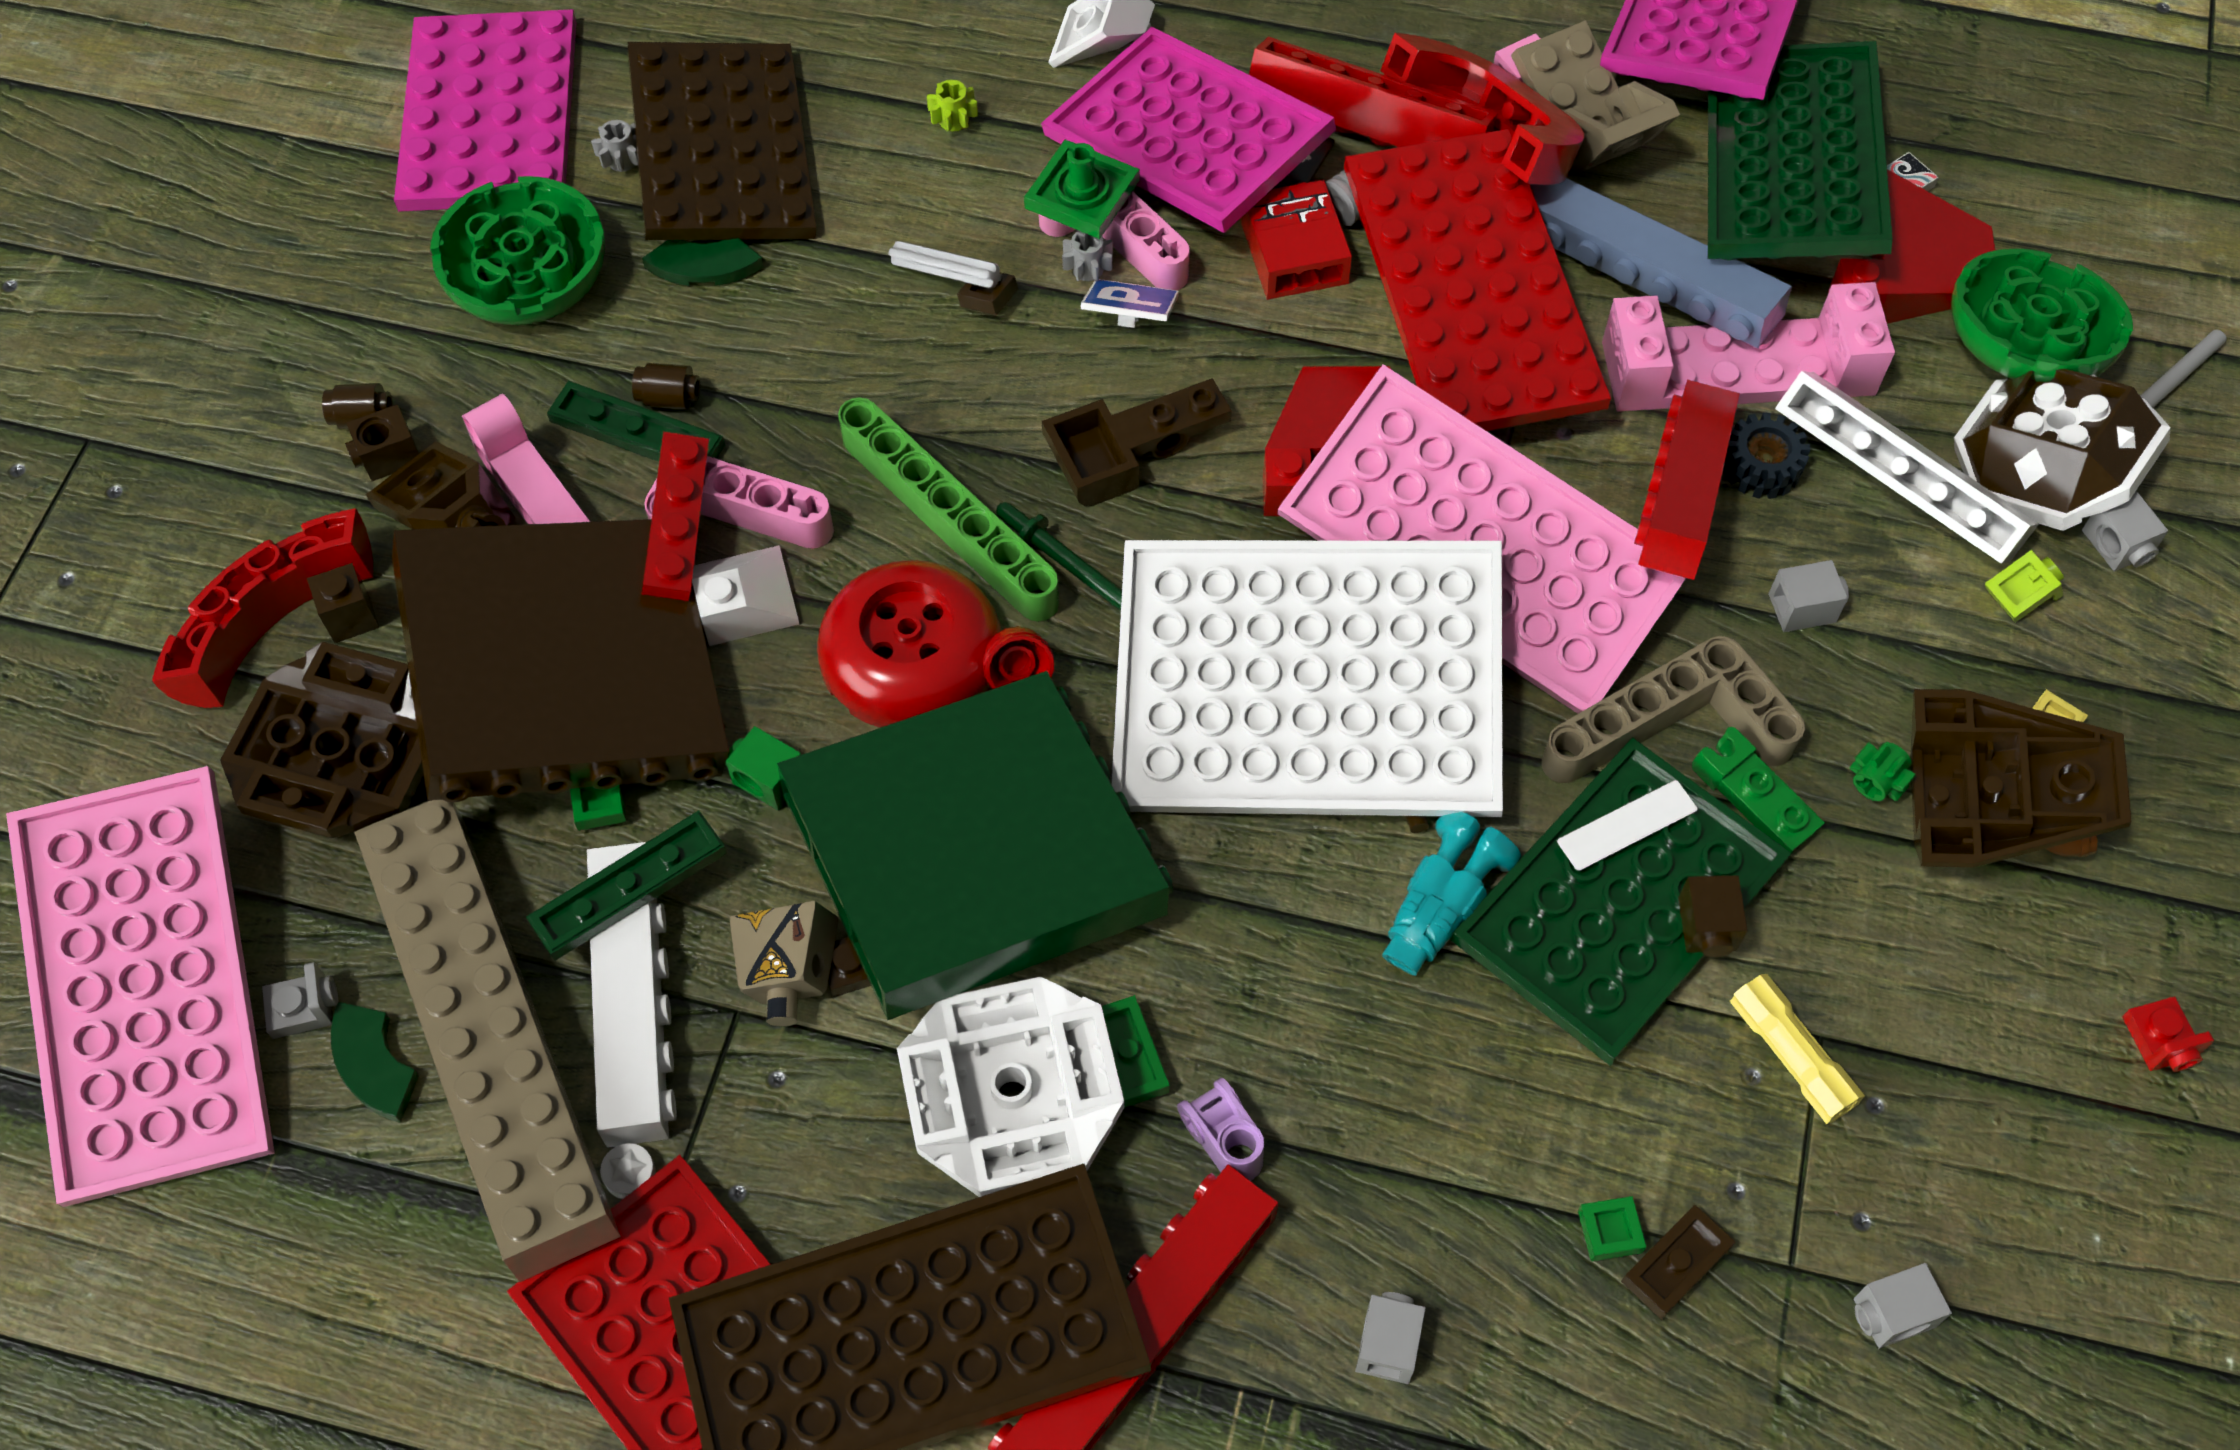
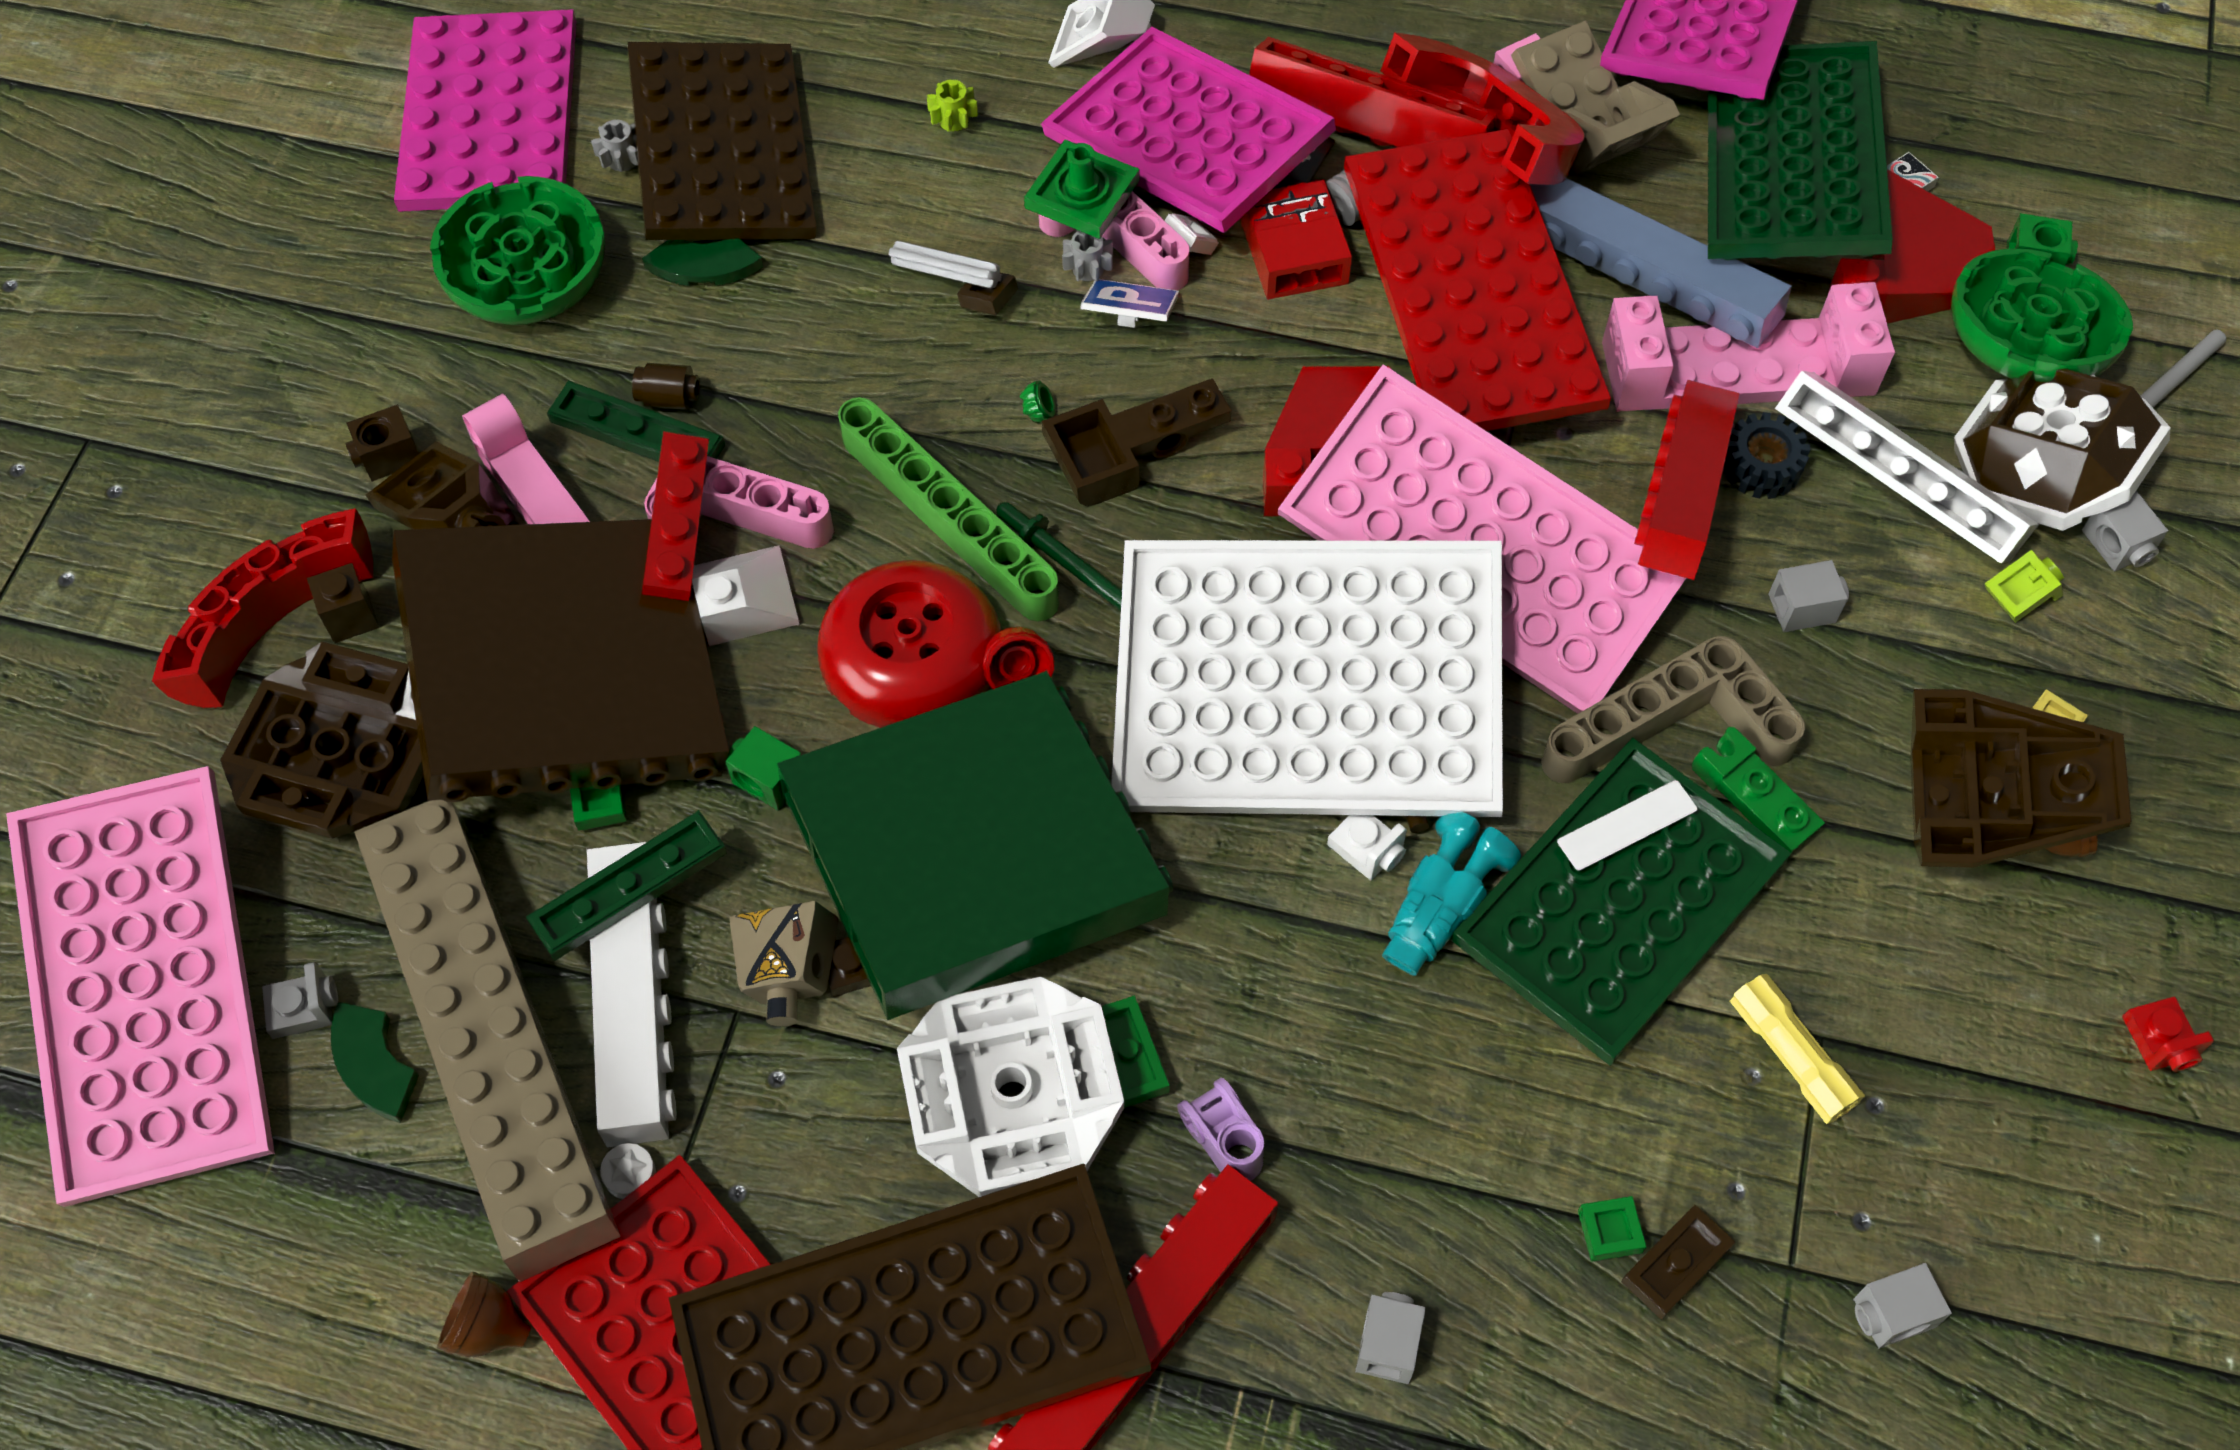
(353, 401): dark brown brick -> none
(482, 1320): none -> reddish brown helmet
(1038, 402): none -> green piece
(1196, 236): none -> white tile
(1368, 844): none -> white bracket
(1712, 915): dark brown brick -> none
(1882, 771): green gear -> none
(2044, 235): none -> green brick

